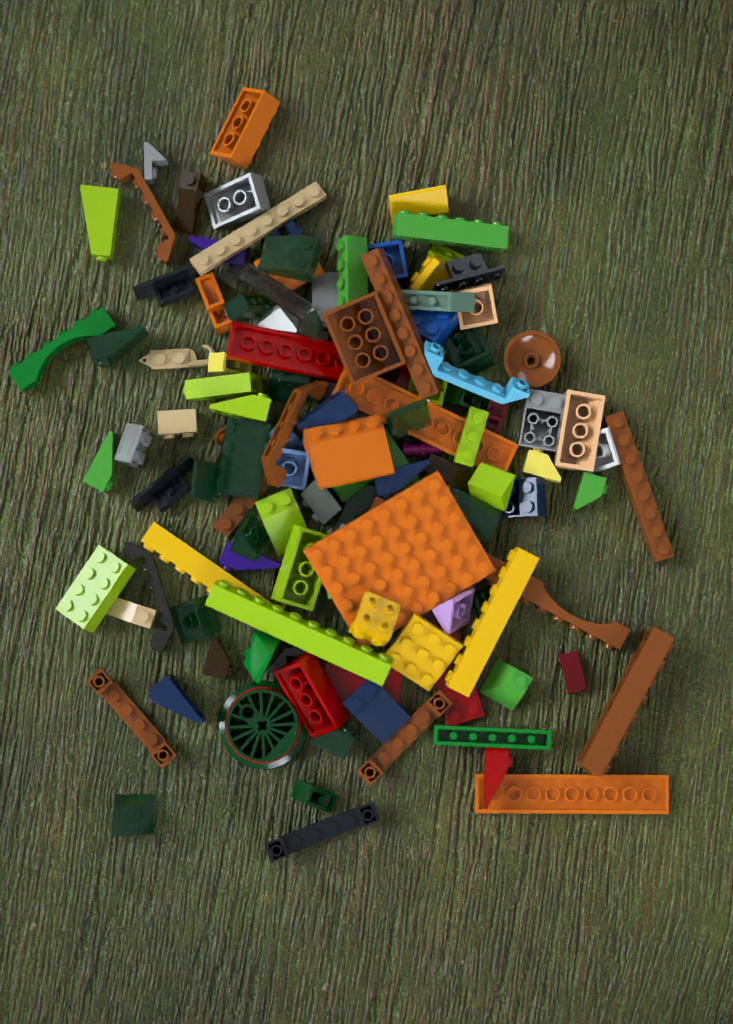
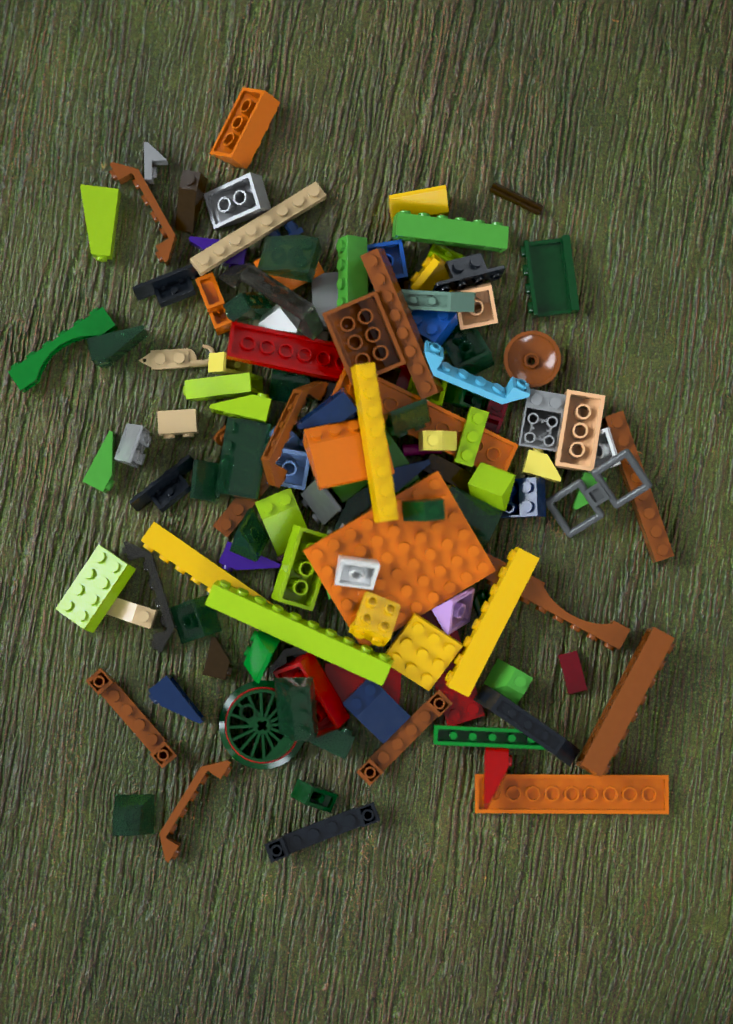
(169, 845): none -> dark orange slope
(296, 708): none -> clear green slope
(356, 572): none -> white slope
(374, 442): none -> yellow brick
(423, 509): none -> dark green slope
(437, 440): none -> light yellow slope
(516, 198): none -> dark brown axle
(527, 724): none -> black slope
(550, 277): none -> dark green panel
(598, 493): none -> dark grey bar

